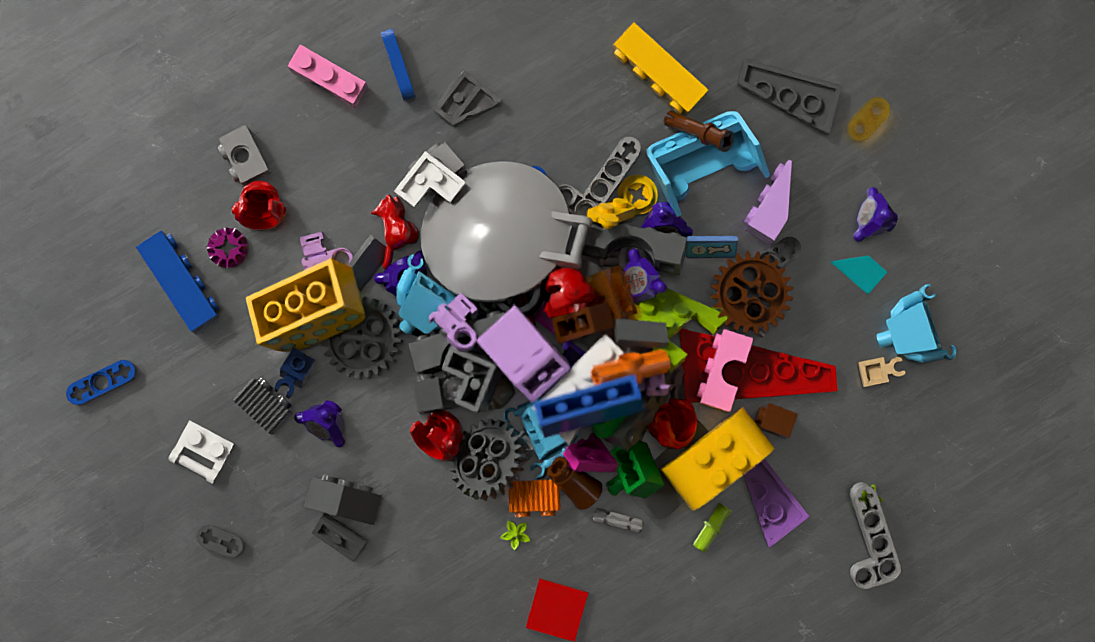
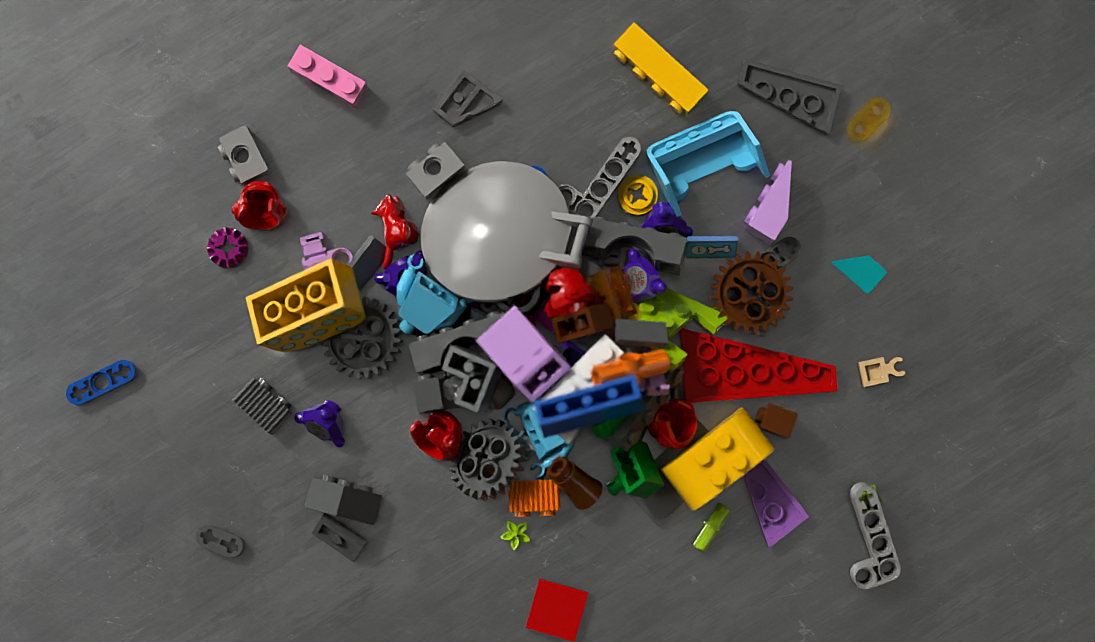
(177, 281): blue brick -> none
(205, 444): white plate -> none
(295, 371): dark blue brick -> none
(397, 64): blue beam -> none
(429, 174): white plate -> none
(454, 317): lavender piece -> none
(590, 456): dark pink wing -> none
(612, 212): yellow hinge -> none
(618, 520): light grey axle -> none
(707, 133): reddish brown pin -> none
(729, 347): bright pink arch -> none
(874, 216): dark purple rock -> none
(914, 330): medium azure torso -> none

